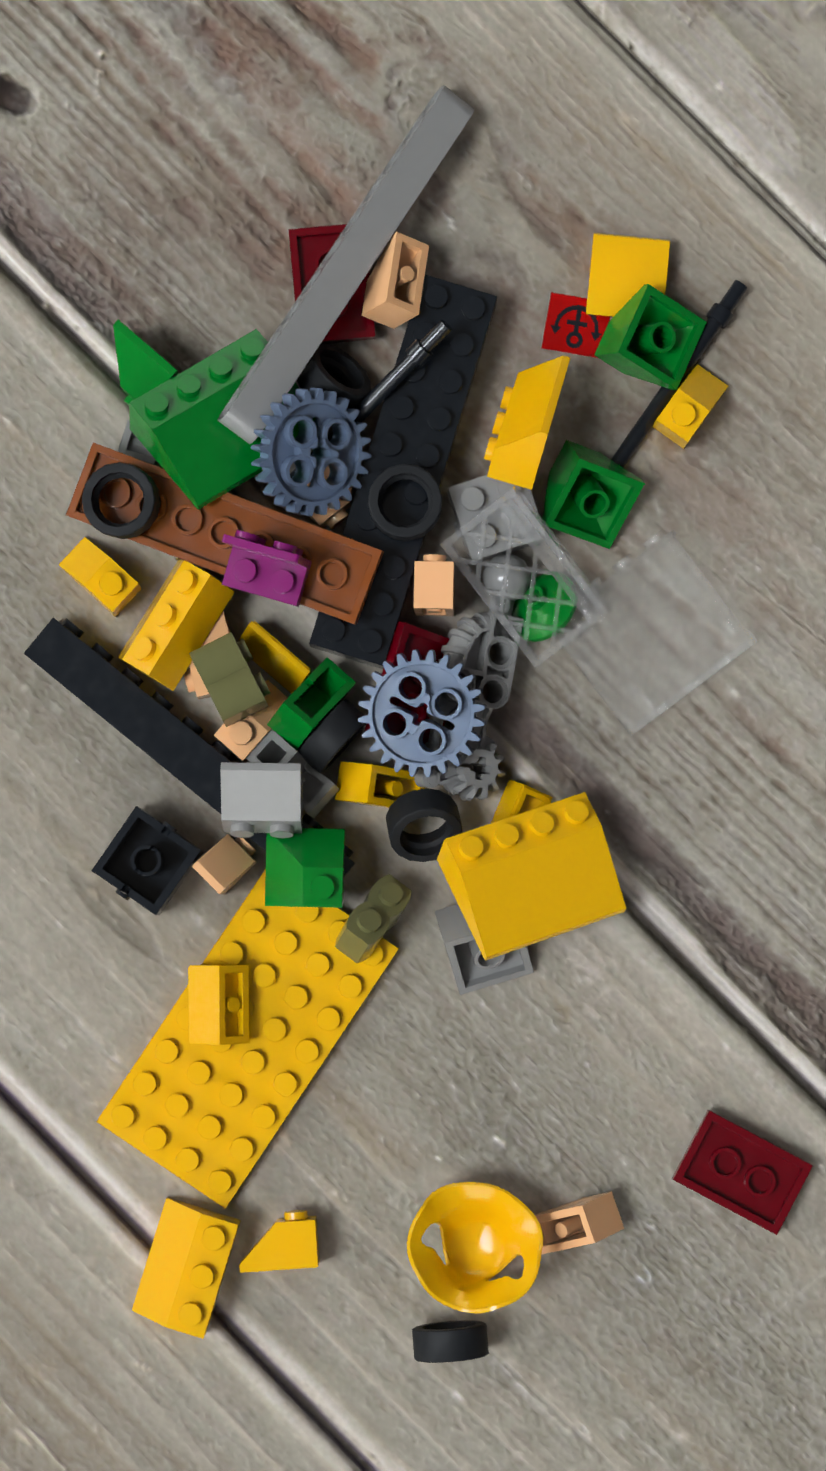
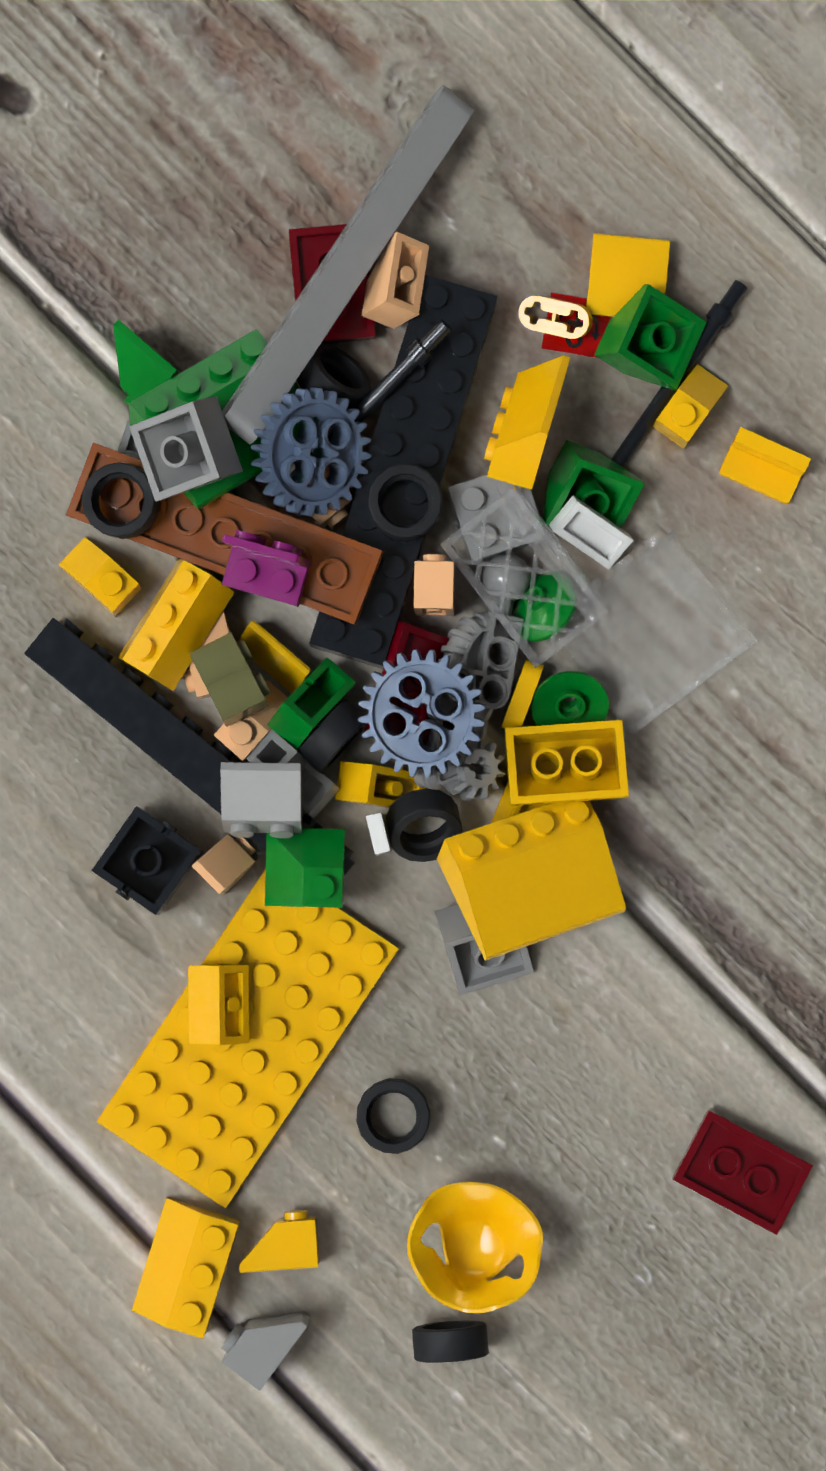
(186, 448): none -> light grey slope
(262, 1345): none -> light grey slope
(373, 918): olive brick -> none
(378, 834): none -> white tile
(401, 1144): none -> black tyre
(522, 695): none -> yellow beam
(554, 326): none -> beam
(566, 762): none -> yellow slope
(579, 1222): light nougat slope -> none
(589, 704): none -> green dish
(590, 532): none -> white tile
(764, 465): none -> yellow panel

